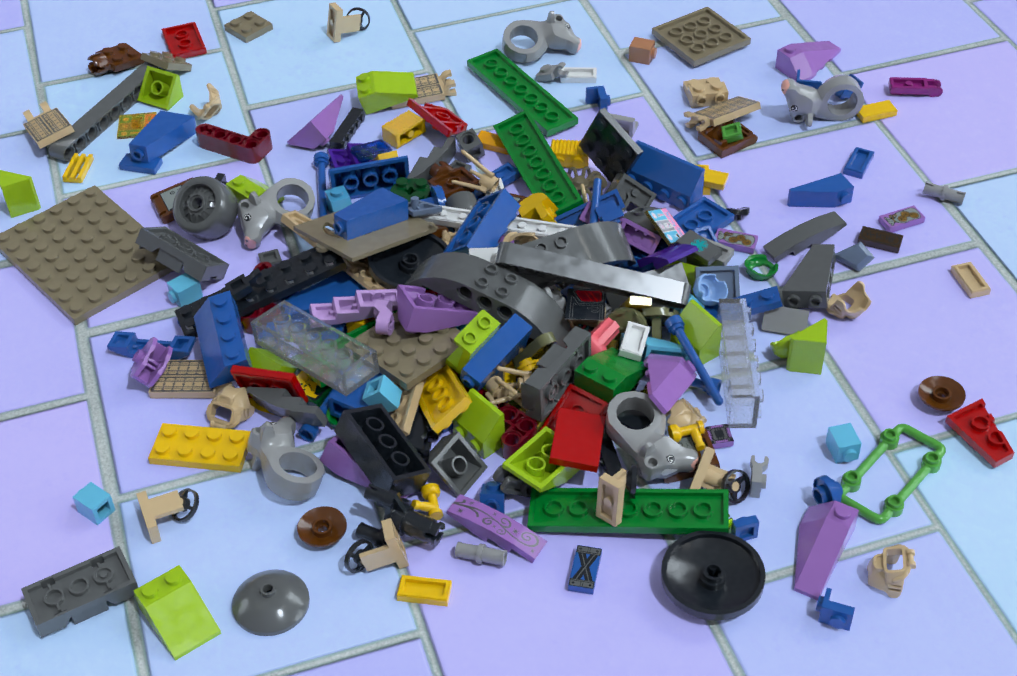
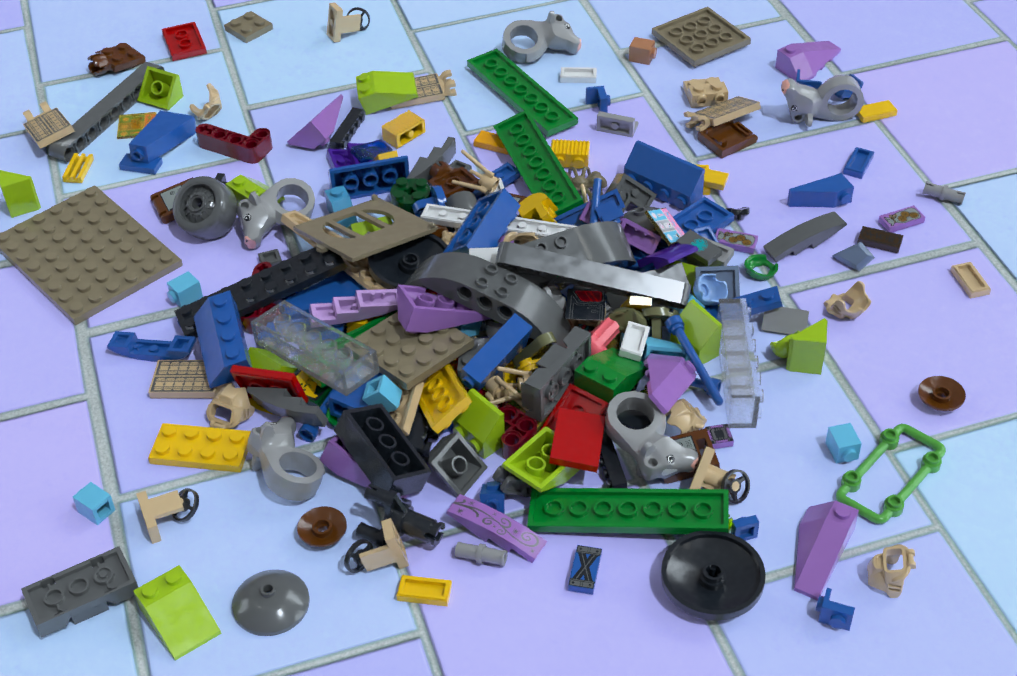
(150, 362): medium lavender hinge -> none
(166, 61): dark tan plate -> none
(178, 252): dark grey piece -> none
(242, 285): black plate -> none
(321, 161): blue piece -> none
(370, 214): blue slope -> none
(384, 317): lavender piece -> none
(420, 208): sand blue piece -> none
(431, 493): yellow piece -> none
(439, 117): red wing -> none
(470, 143): dark grey brick -> none
(472, 339): lime panel -> none
(549, 72): light grey plate -> none
(609, 146): black plate -> none
(611, 494): tan piece -> none
(695, 430): yellow piece -> none
(732, 132): bright green tile -> none
(758, 479): light grey plate -> none
(812, 279): dark grey slope -> none
(826, 490): blue plate -> none
(915, 86): magenta hinge -> none
(980, 432): red wing -> none

